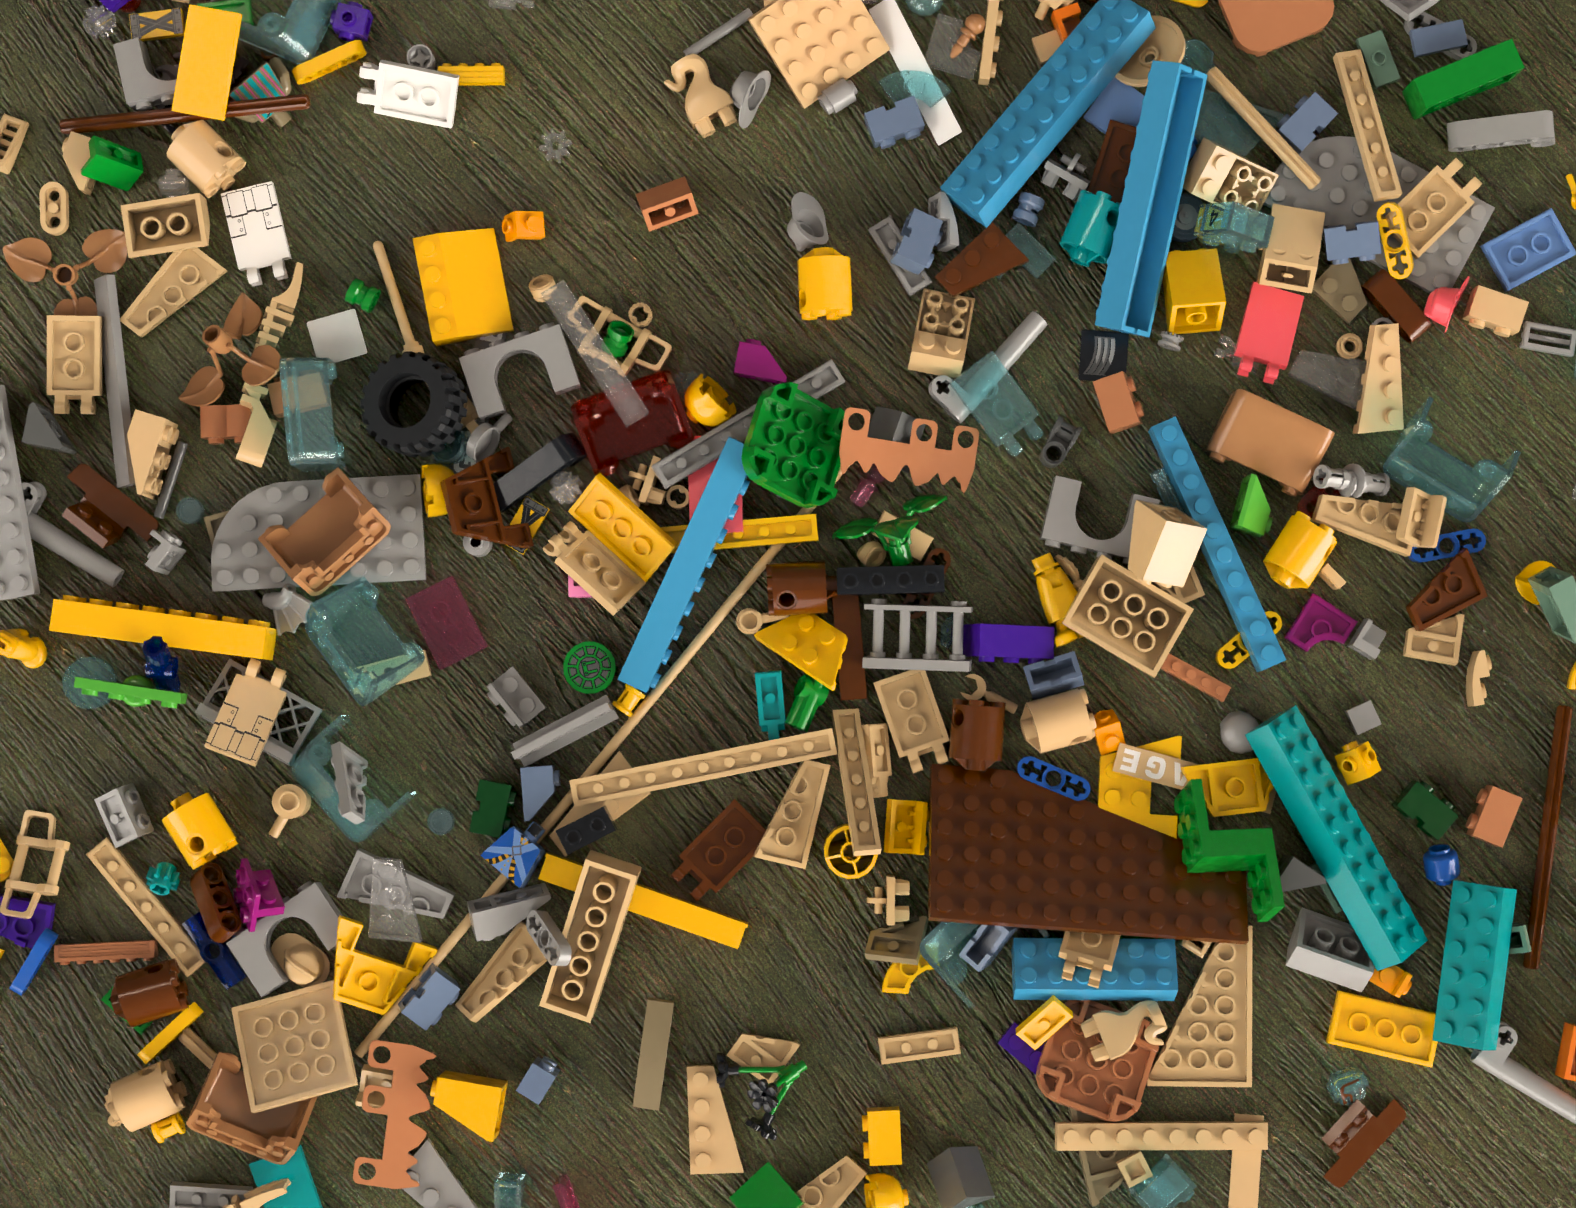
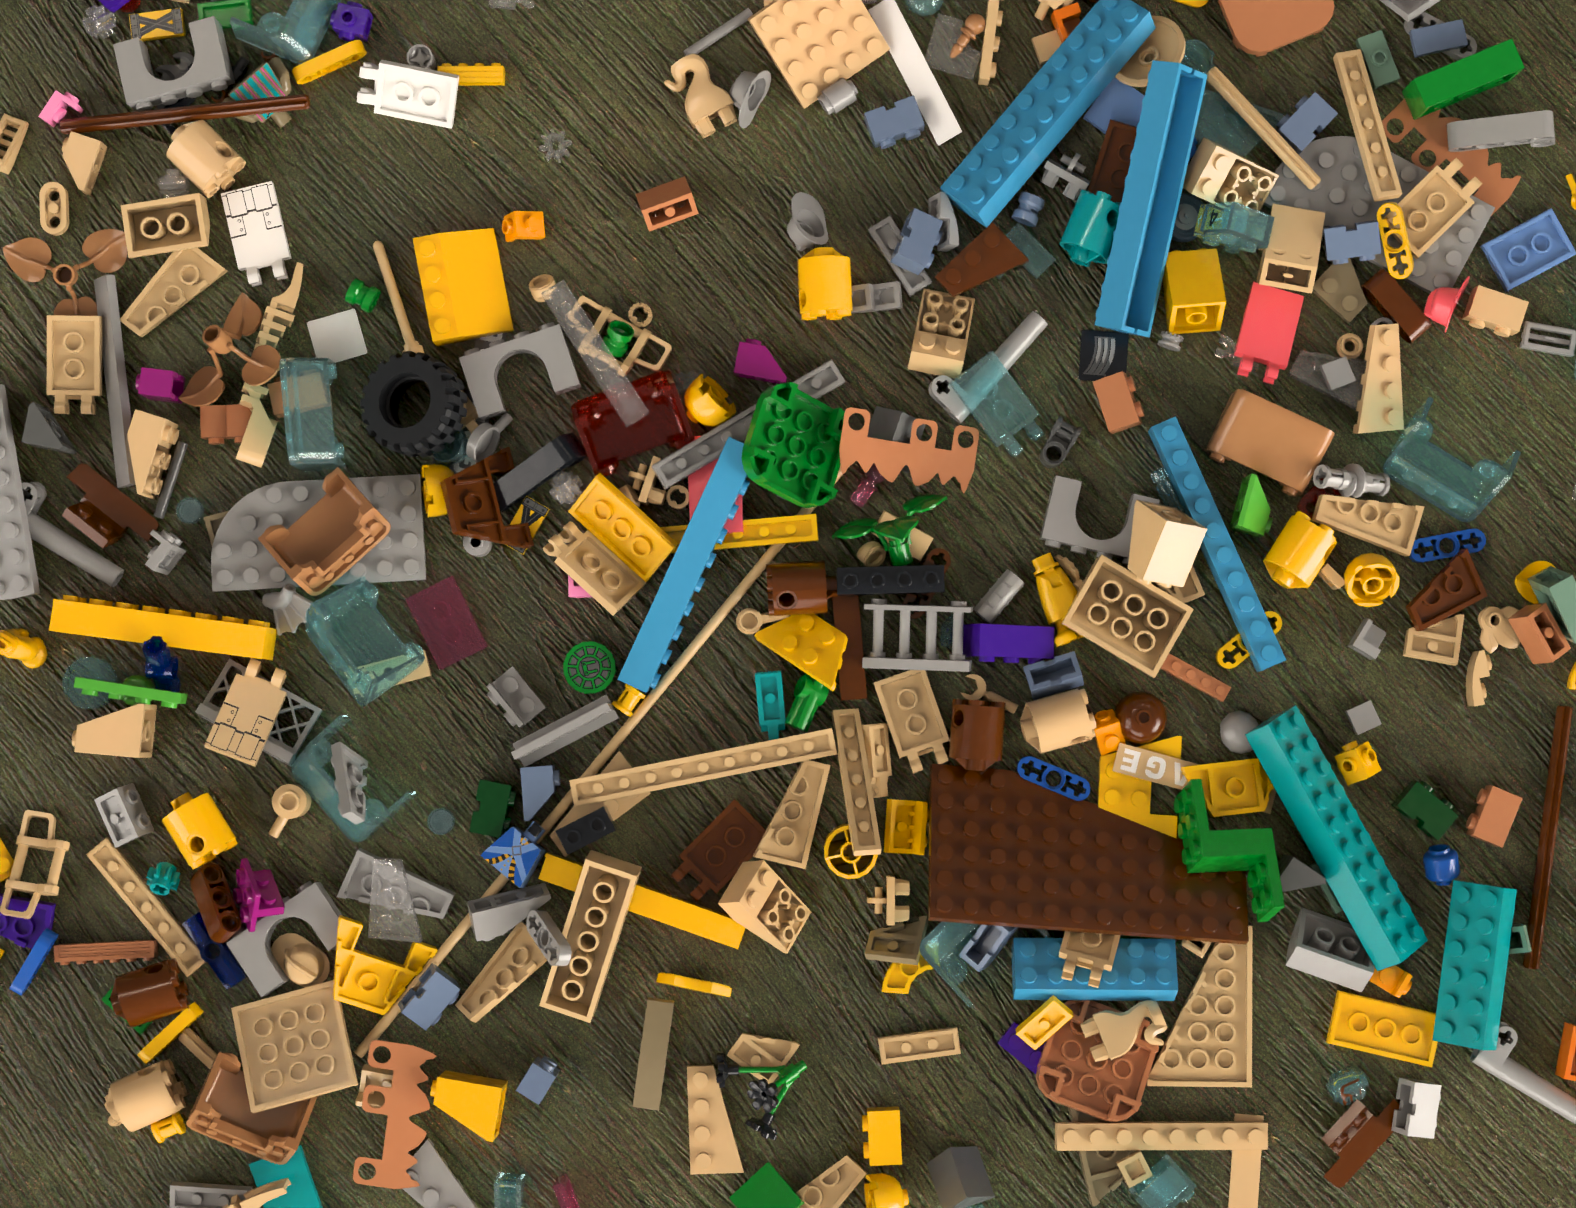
(56, 107): none -> bright pink bracket
(112, 164): green panel -> none
(119, 733): none -> tan slope
(160, 385): none -> magenta brick
(206, 62): yellow tile -> none
(694, 984): none -> yellow tile
(765, 905): none -> tan slope
(876, 297): none -> light grey slope
(916, 83): clear light blue tile -> none
(998, 596): none -> light grey axle
(1141, 717): none -> reddish brown cylinder
(1319, 622): magenta tile -> none
(1337, 373): none -> light grey tile
(1370, 579): none -> yellow cylinder
(1417, 1108): none -> brick
(1421, 518): tan bracket -> none
(1475, 162): none -> nougat piece
(1500, 631): none -> tan plate
(1539, 633): none -> nougat brick

